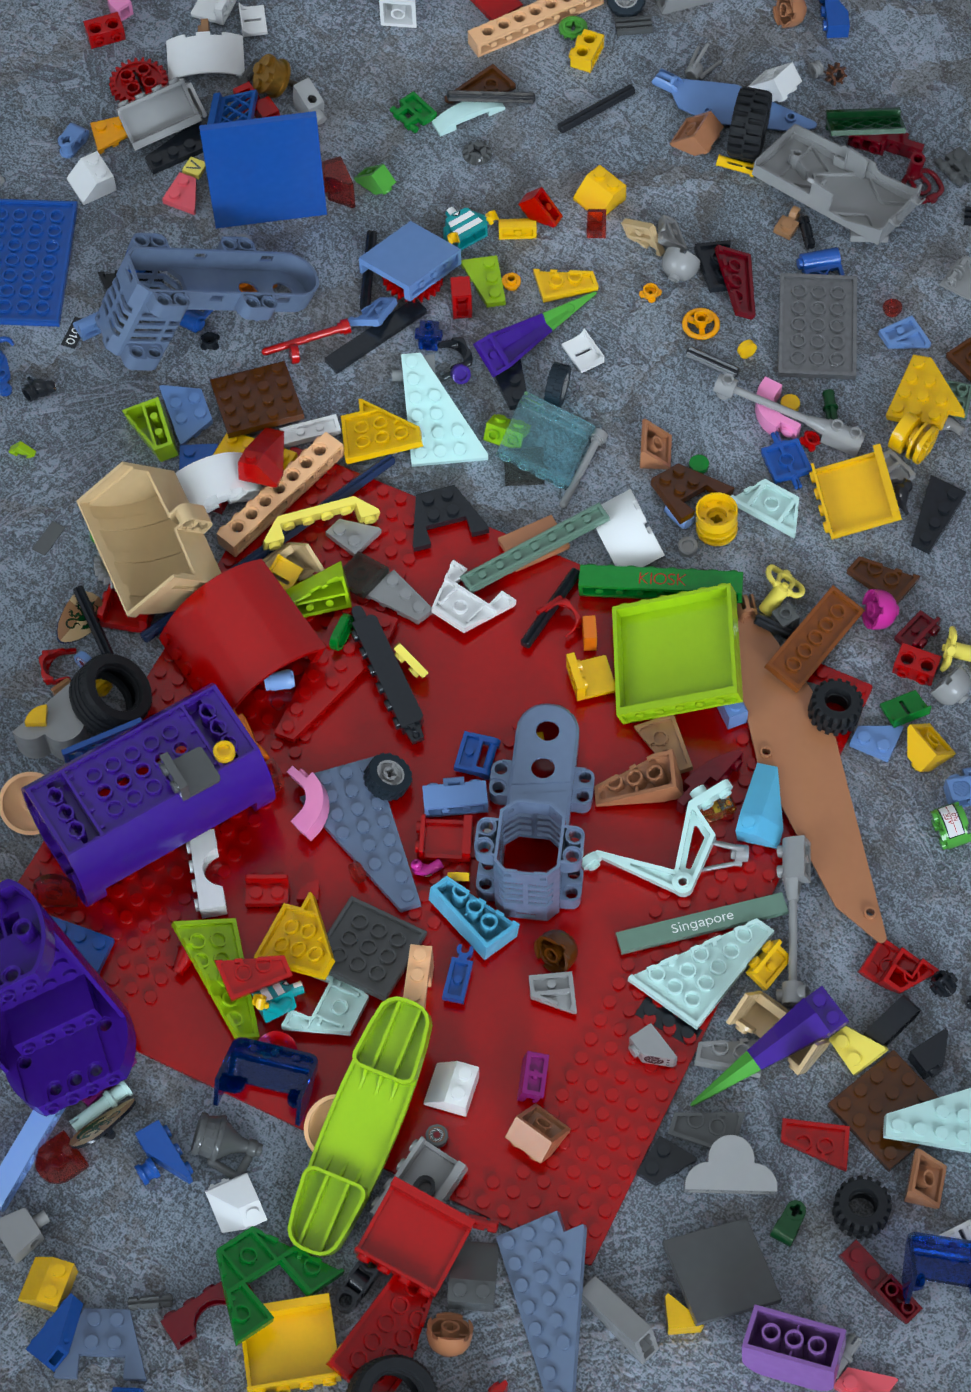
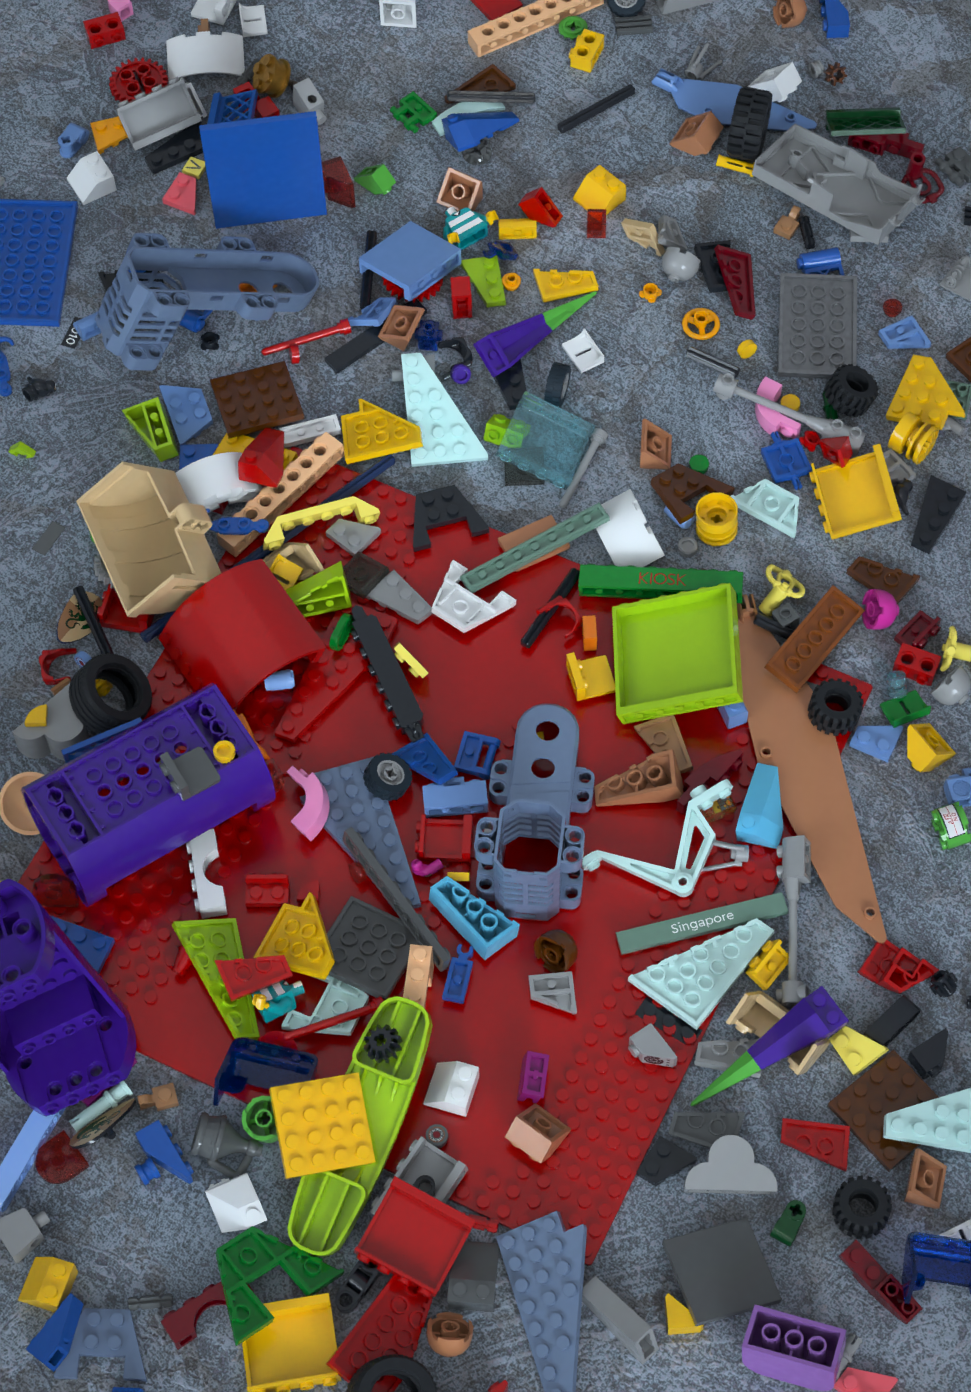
(162, 1097): none -> medium nougat plate
(238, 525): none -> blue piece
(253, 1118): none -> bright green brick
(322, 1125): none -> yellow plate
(371, 1008): none -> red piece
(377, 1038): none -> black gear
(392, 893): none -> dark grey plate
(401, 325): none -> nougat slope
(427, 760): none -> blue wing
(460, 191): none -> nougat slope
(467, 129): none -> blue wedge
(503, 250): none -> clear blue plate
(836, 450): none -> red slope
(851, 390): none -> black tyre
(896, 684): none -> clear light blue wheel

